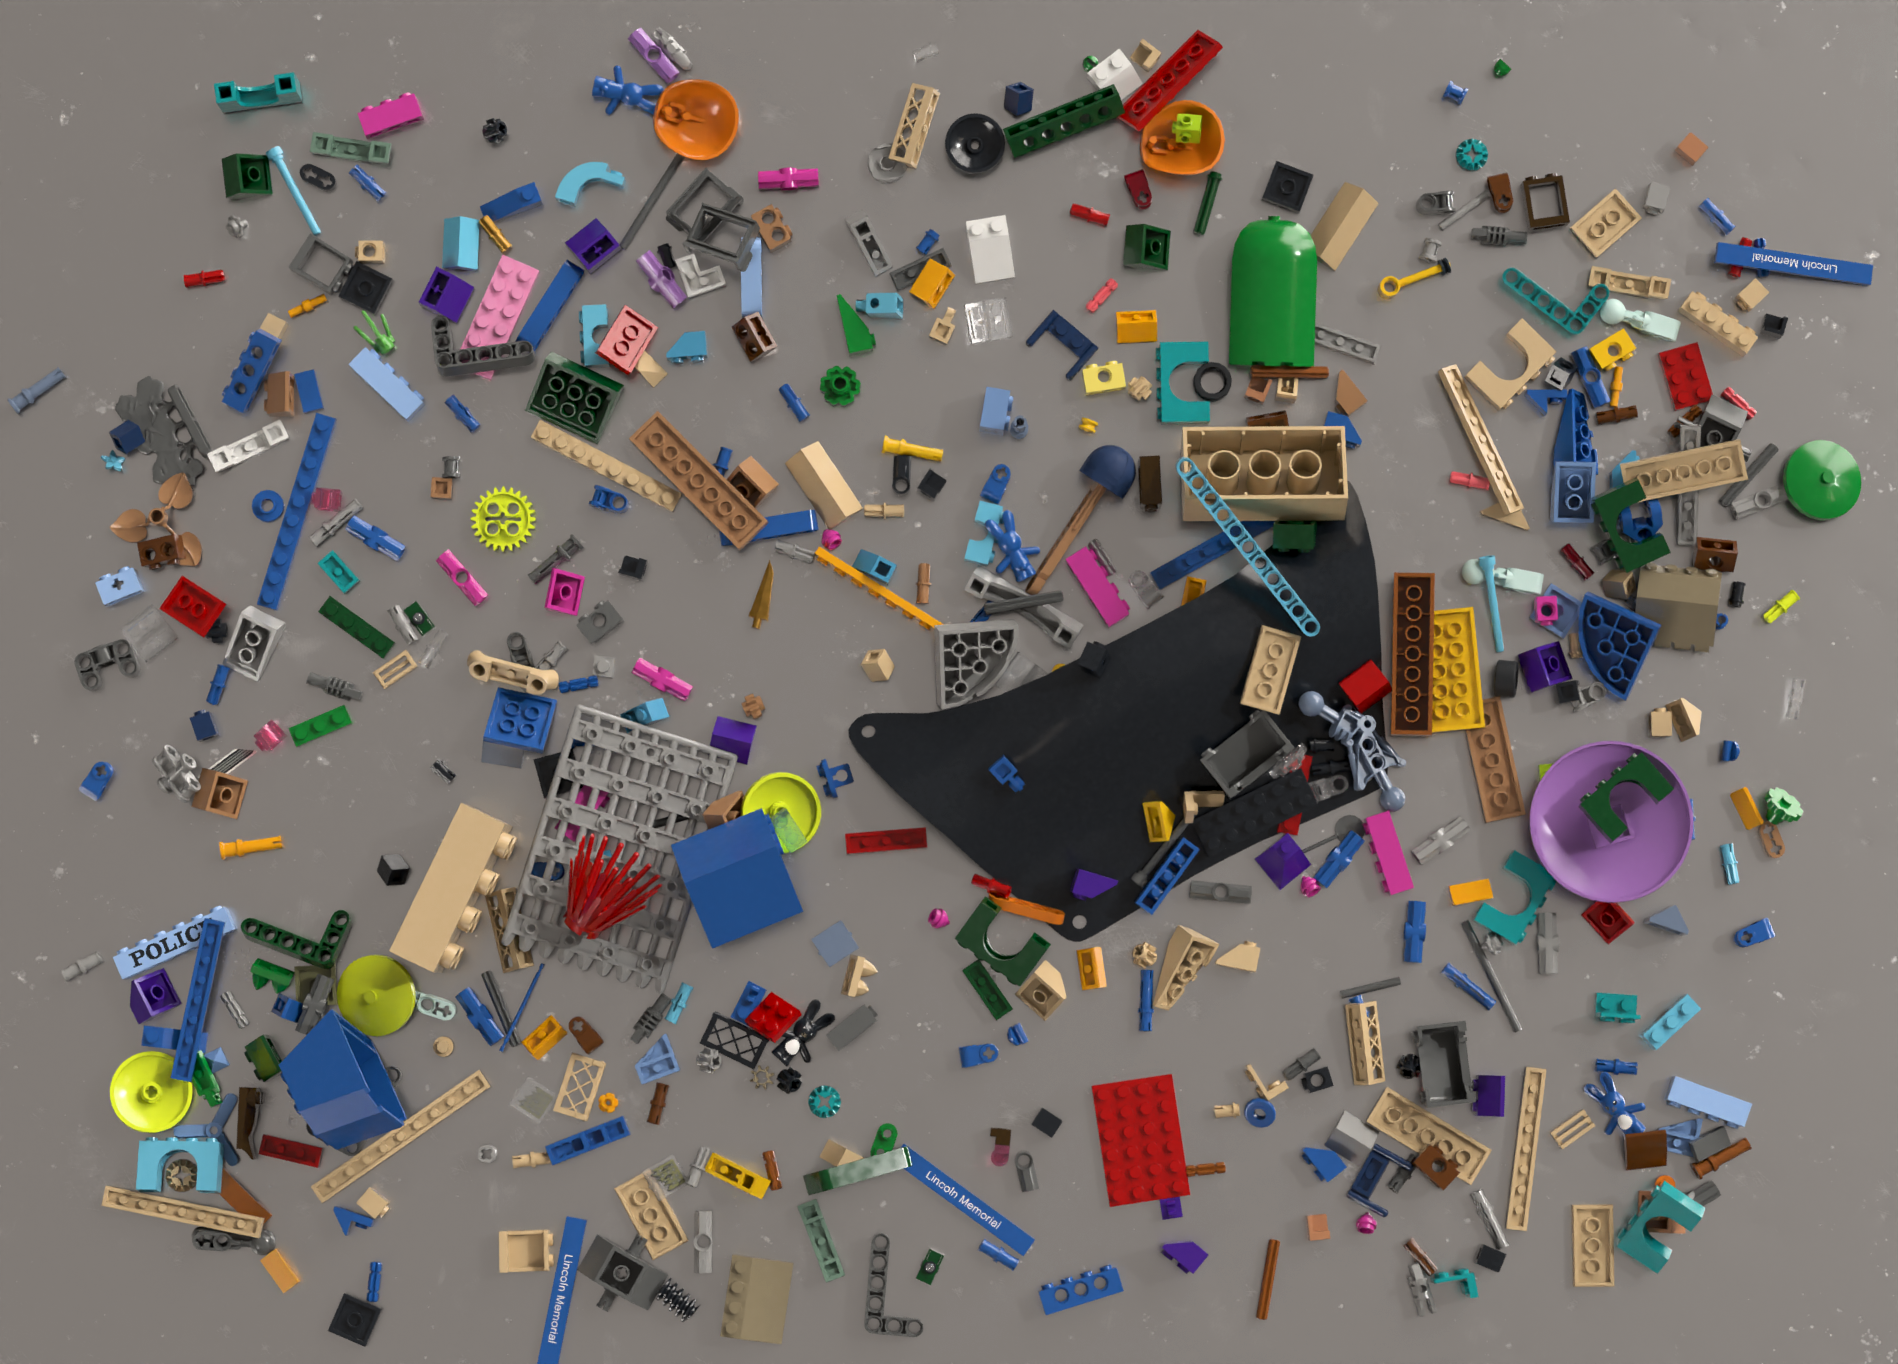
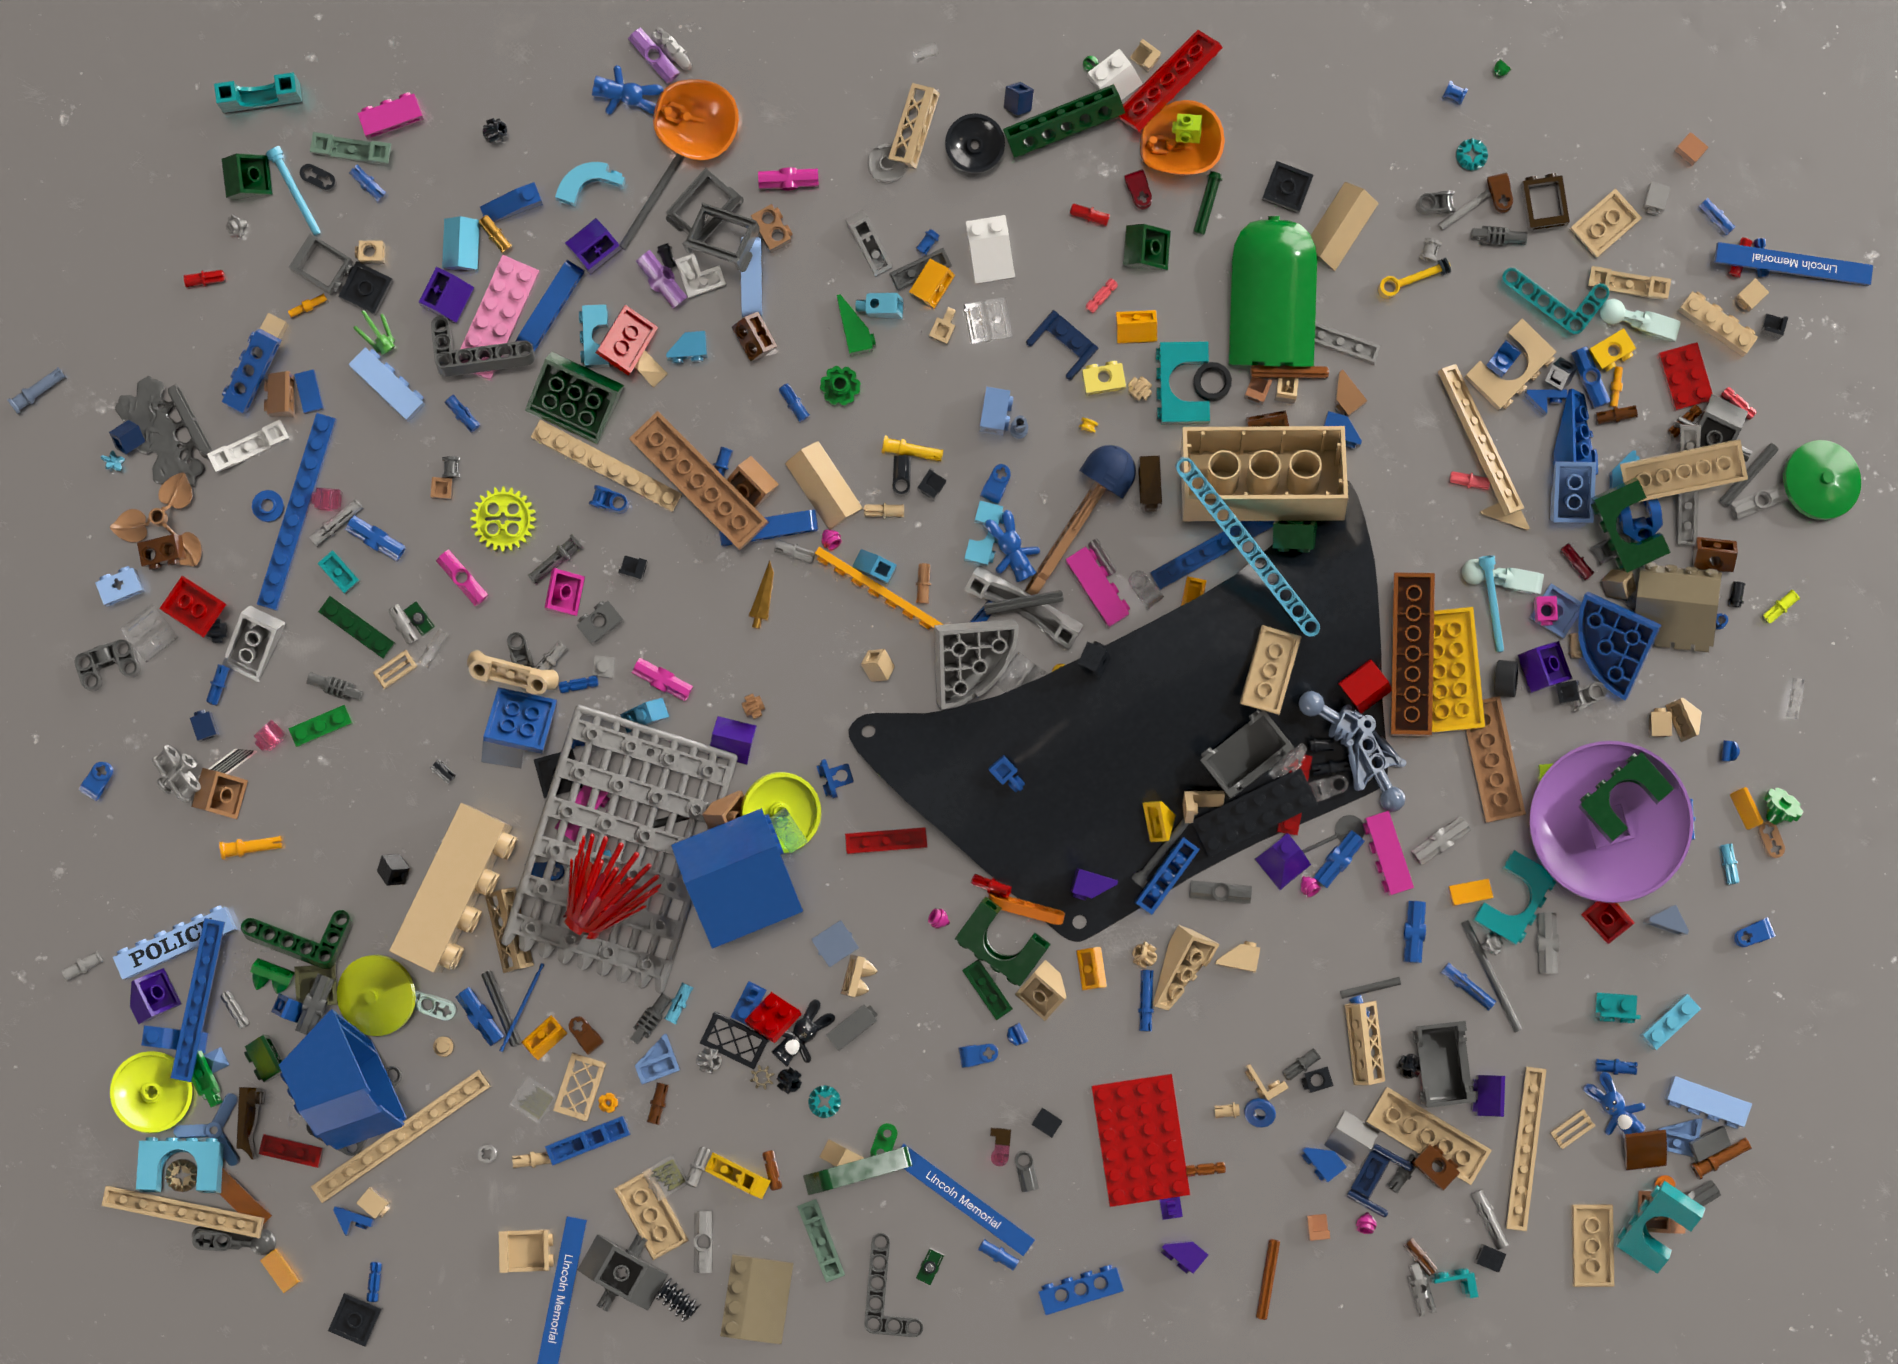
(1503, 358): none -> blue slope

